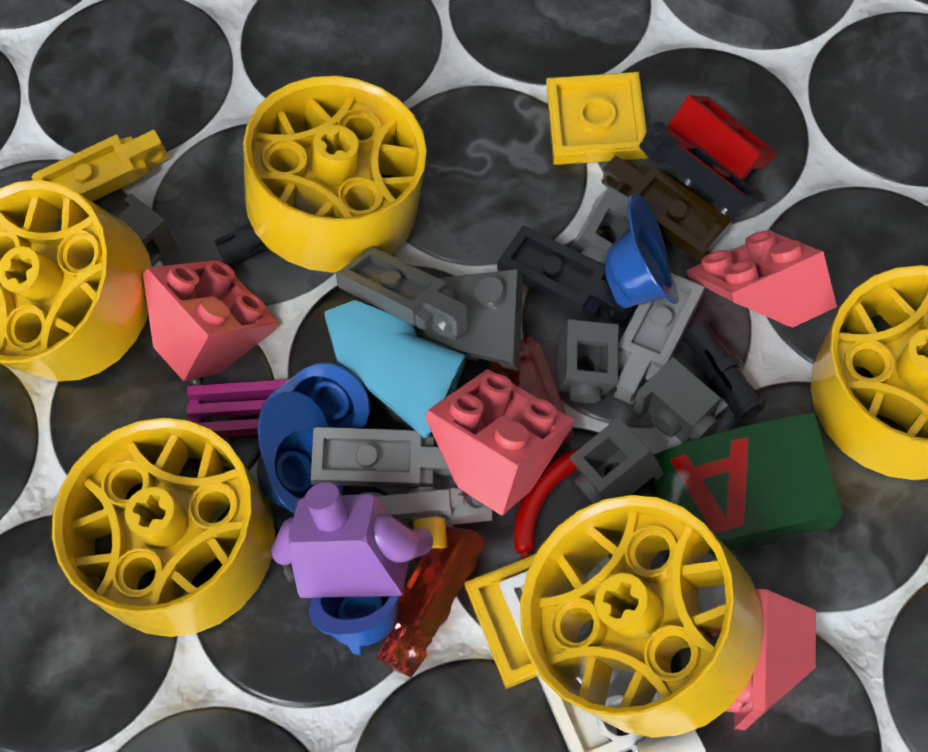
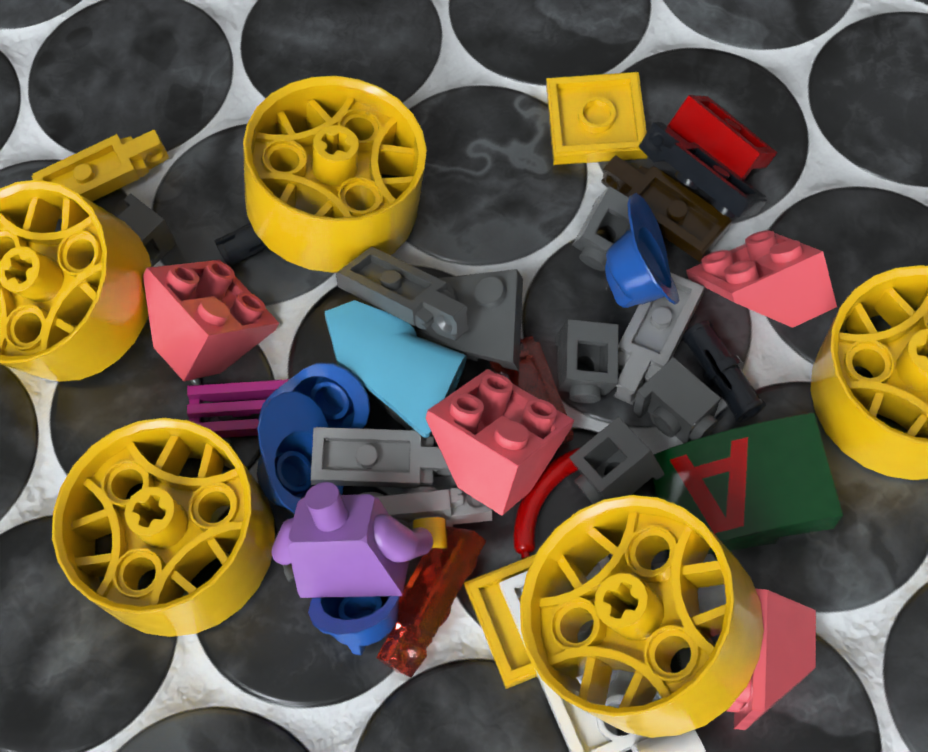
(562, 275): black hinge -> none

